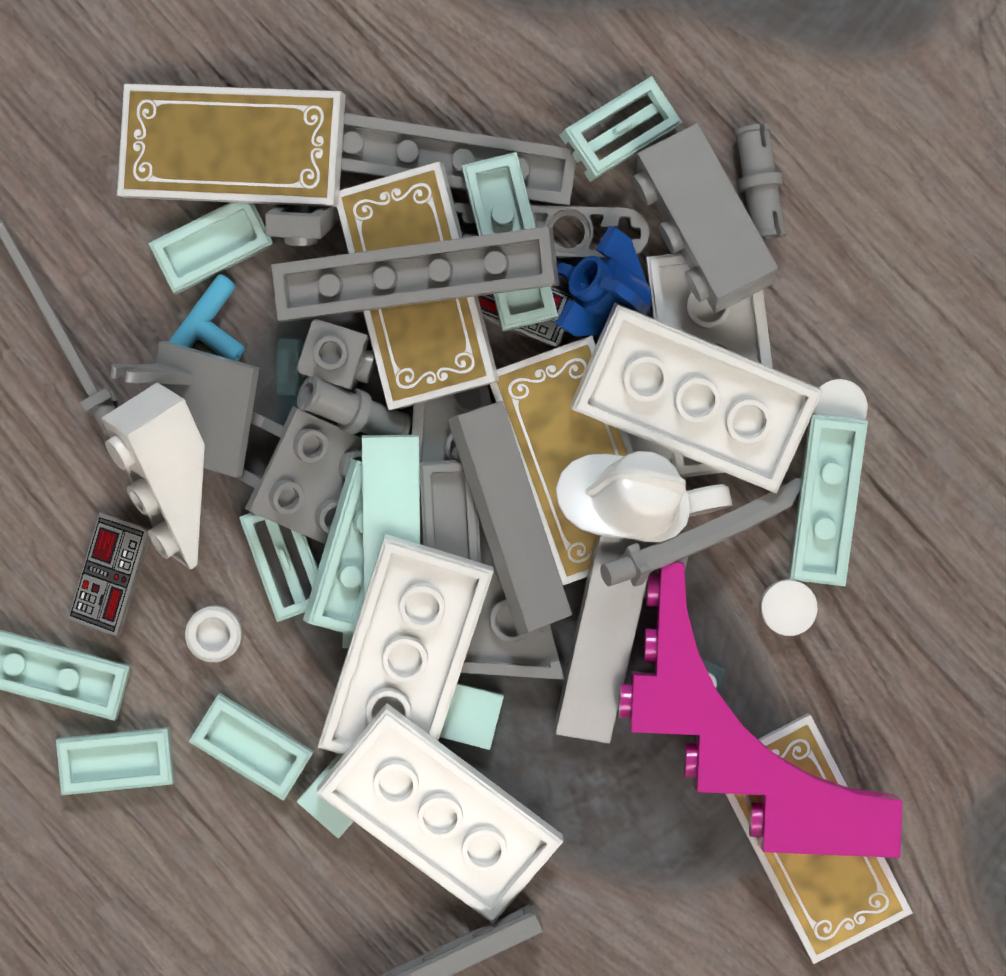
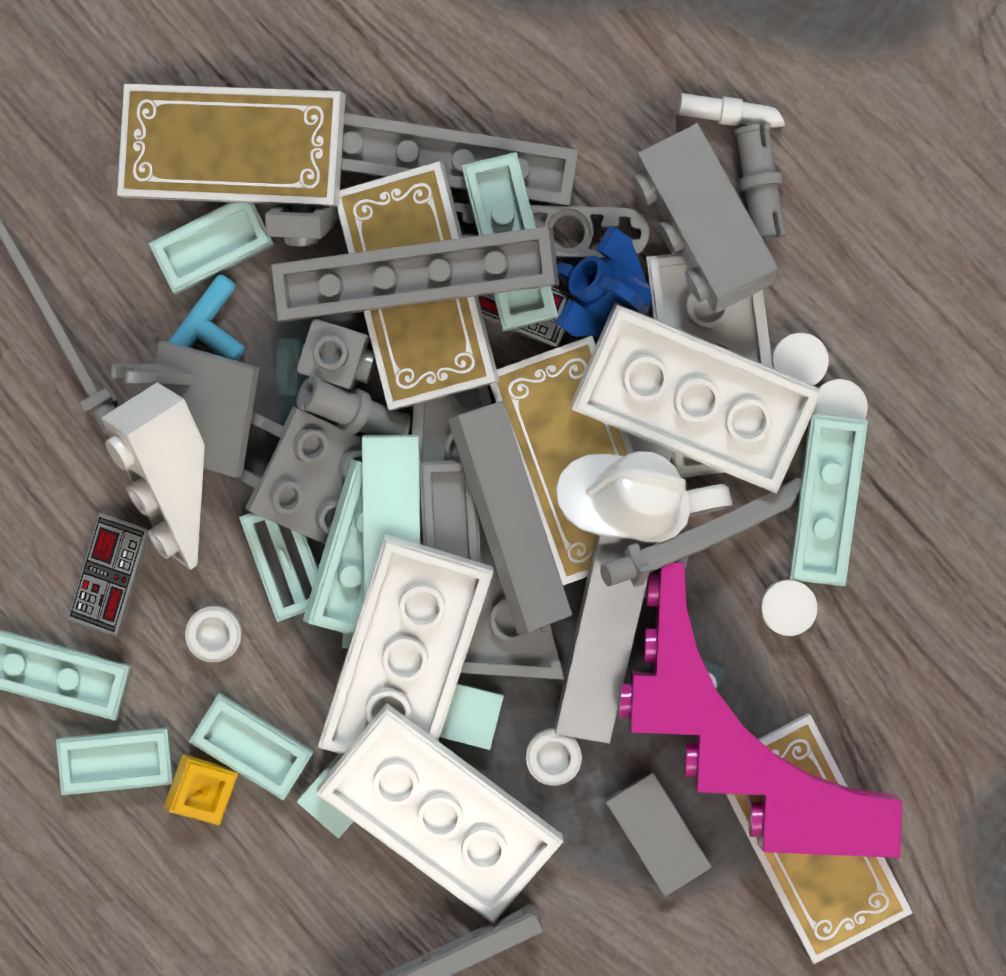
(200, 790): none -> yellow tile
(553, 757): none -> white tile
(586, 151): light aqua tile -> none
(658, 833): none -> light grey tile
(728, 111): none -> white piece
(801, 357): none -> white tile

